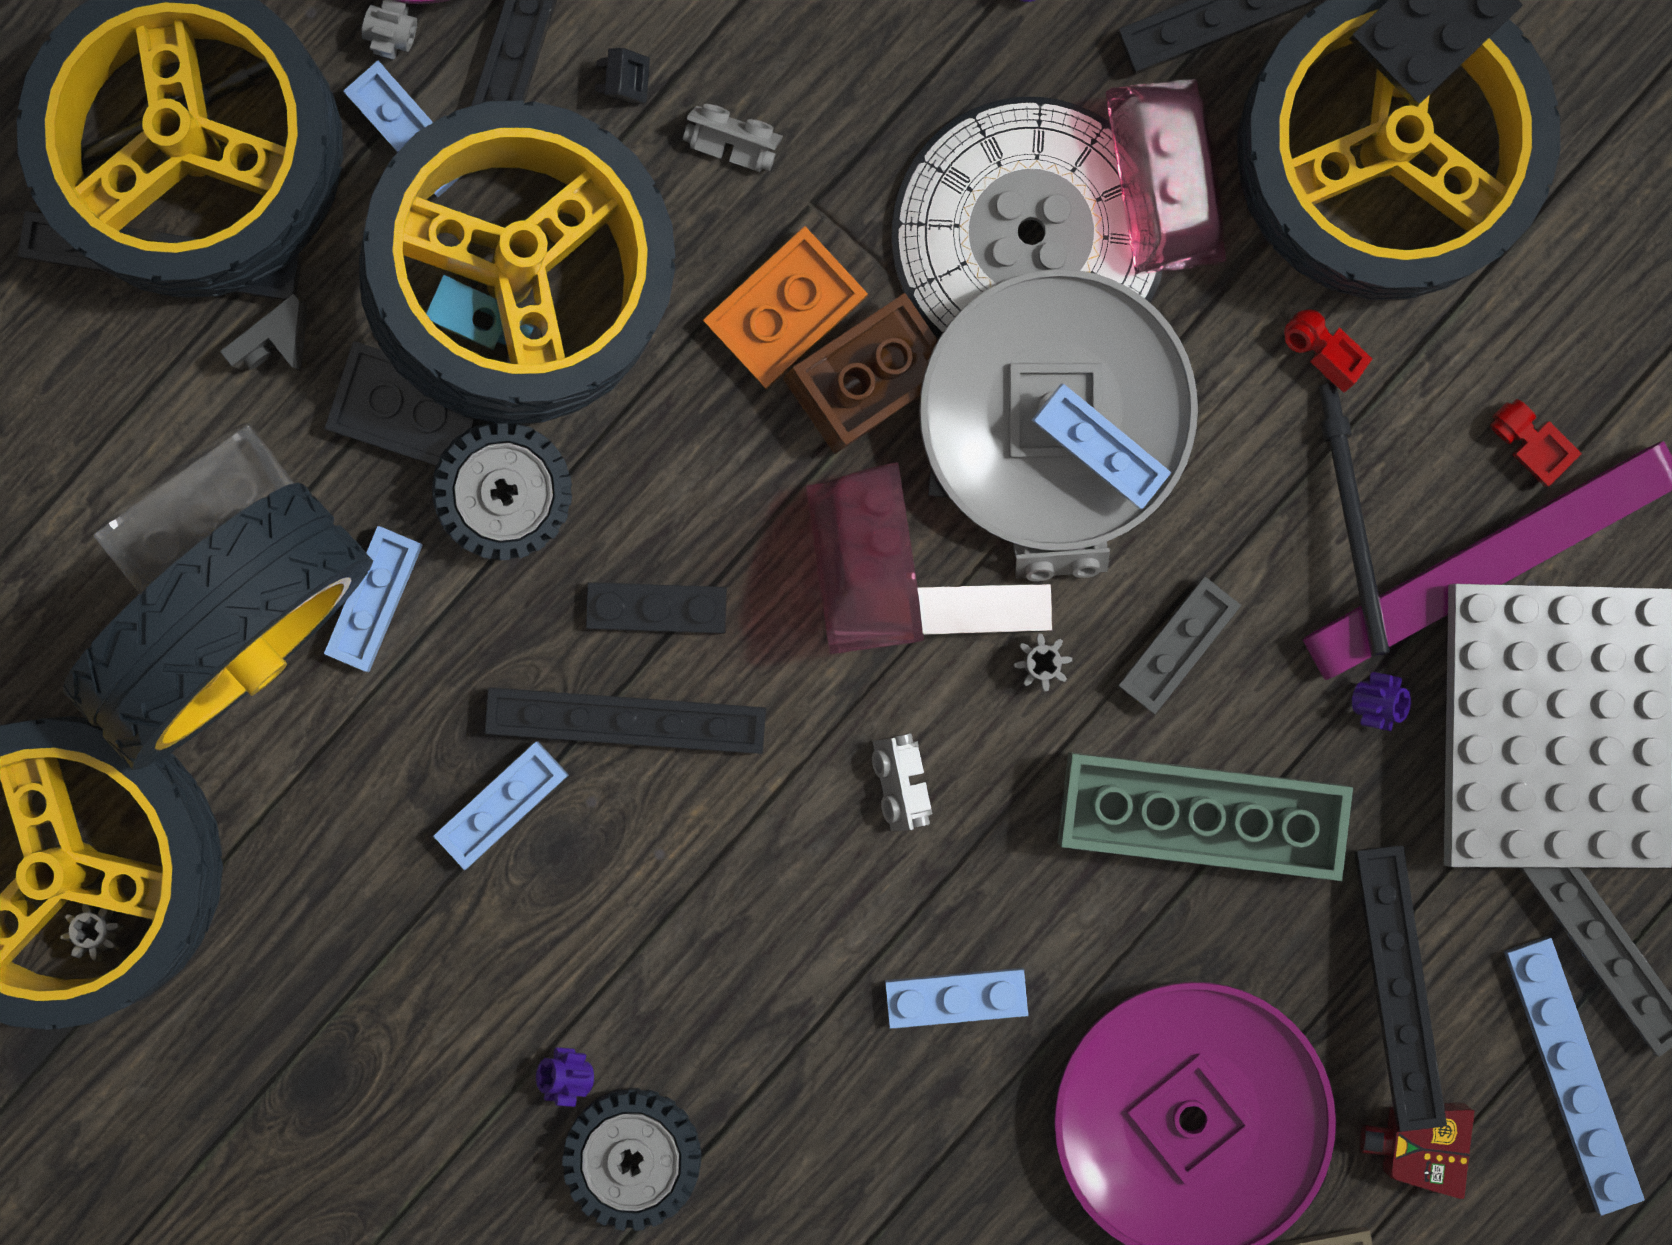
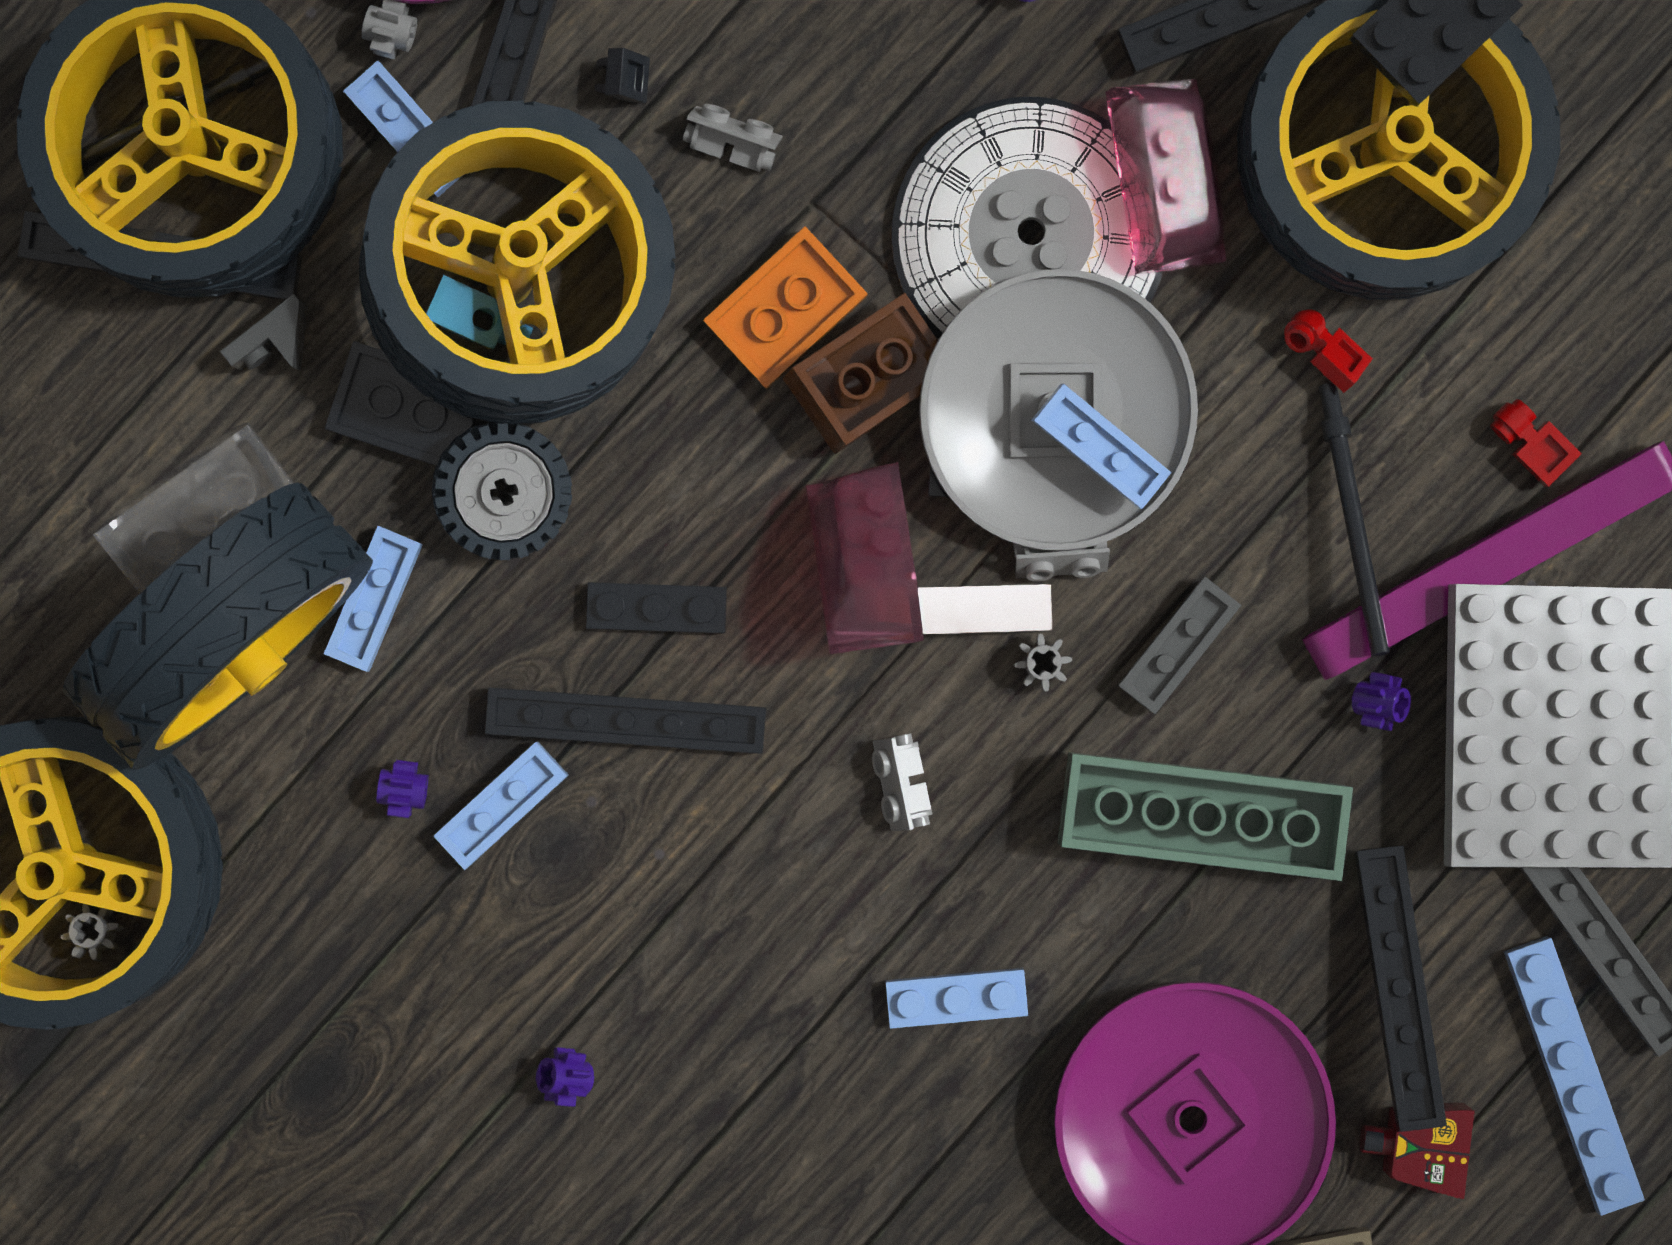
(402, 789): none -> dark purple gear
(624, 1193): wheel -> none

